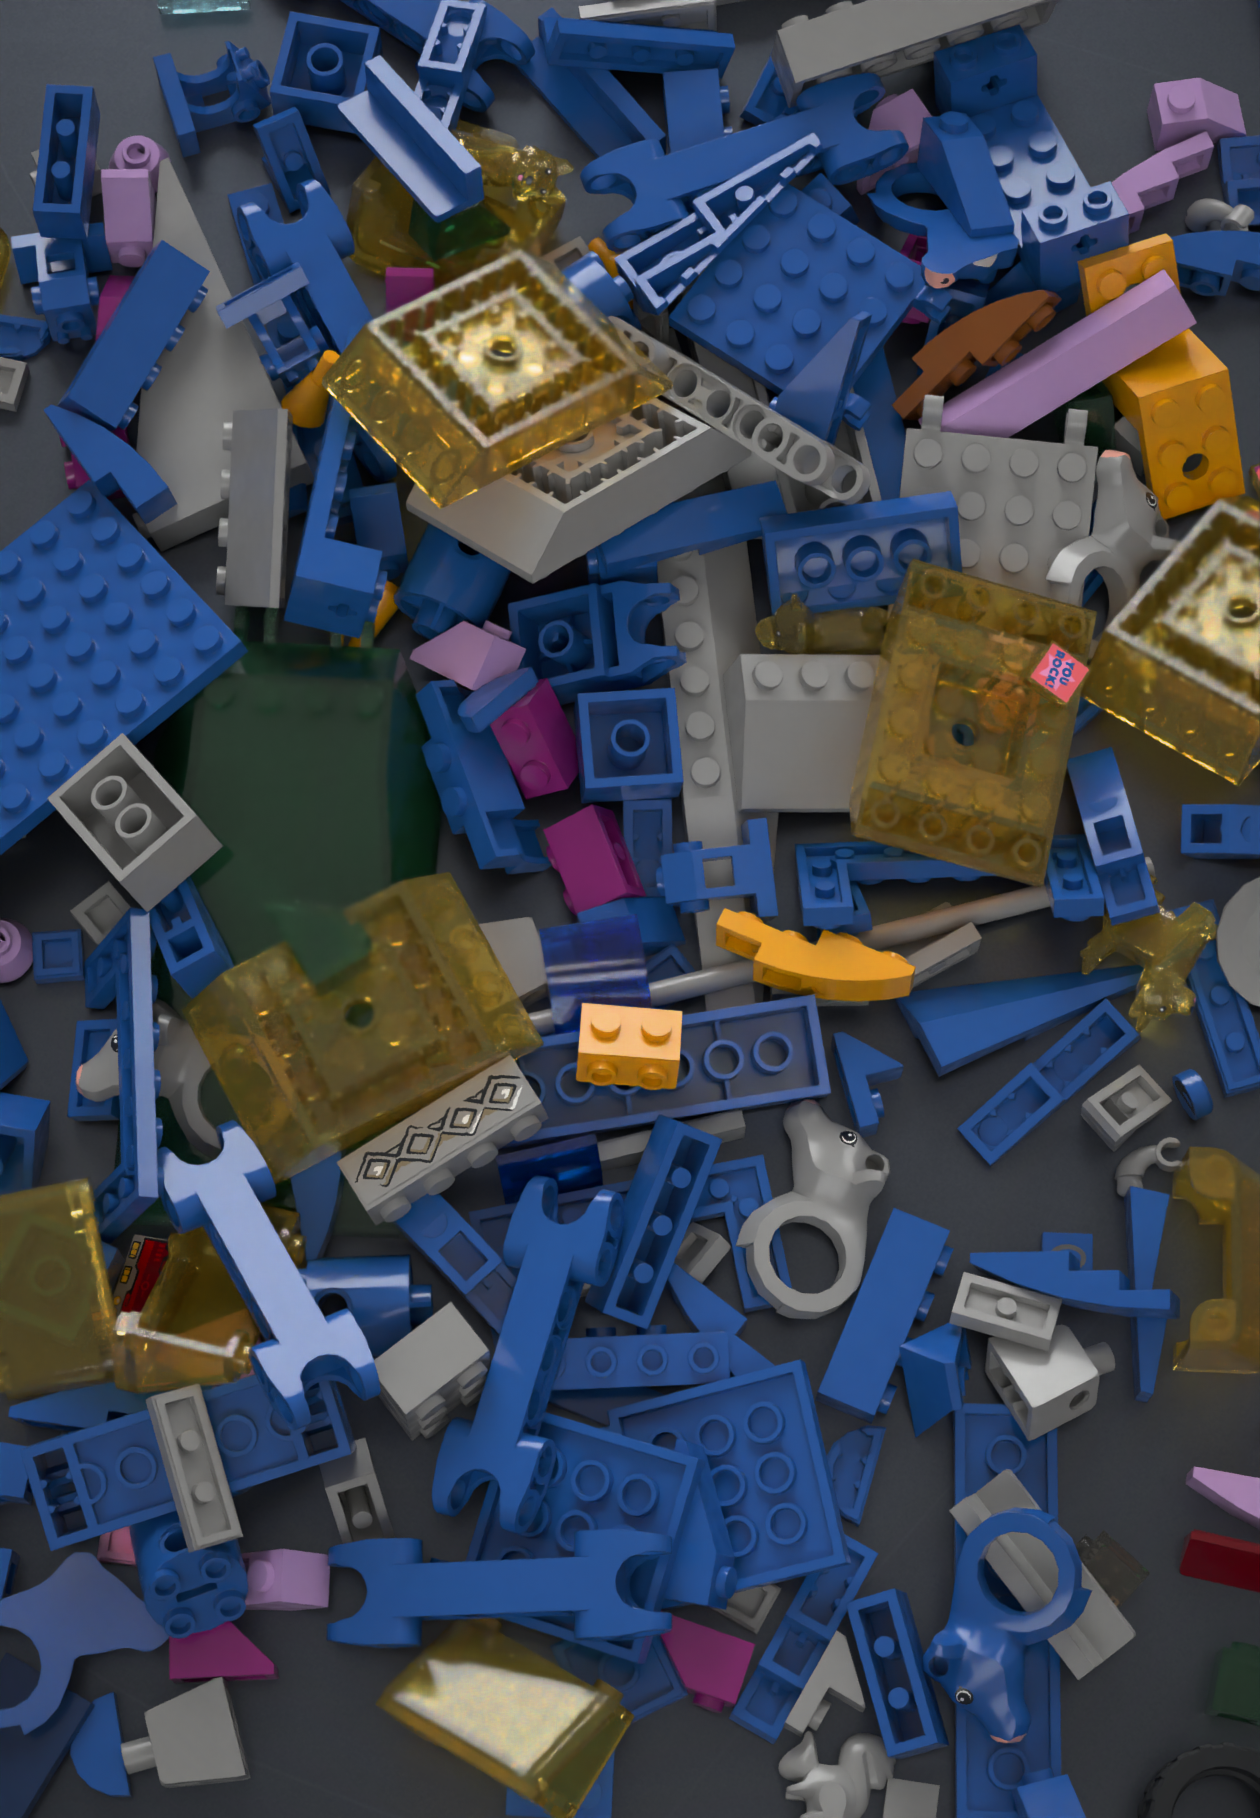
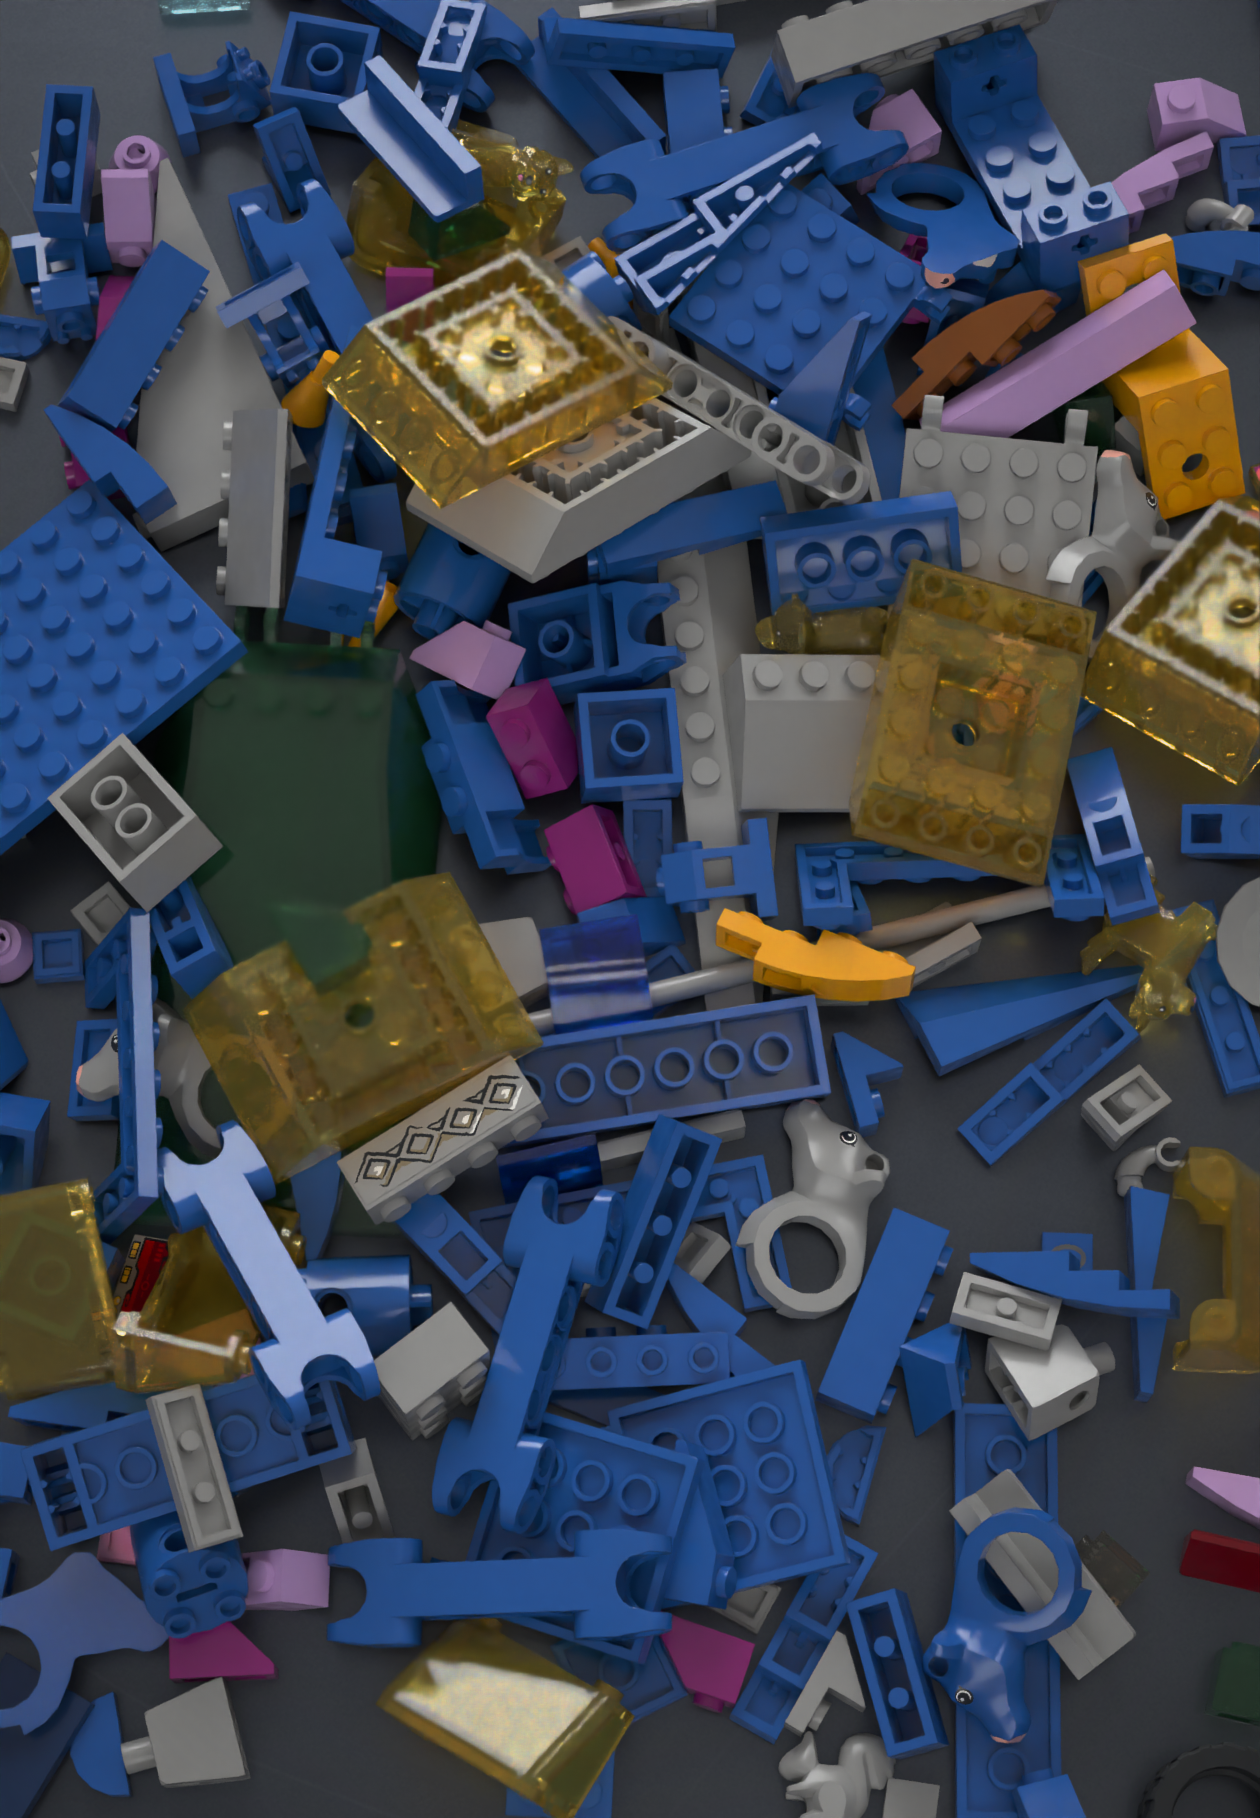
(495, 698): blue tile -> none
(629, 1046): light orange bracket -> none
(963, 174): blue slope -> none
(1057, 675): tile -> none
(1193, 1094): blue tile -> none

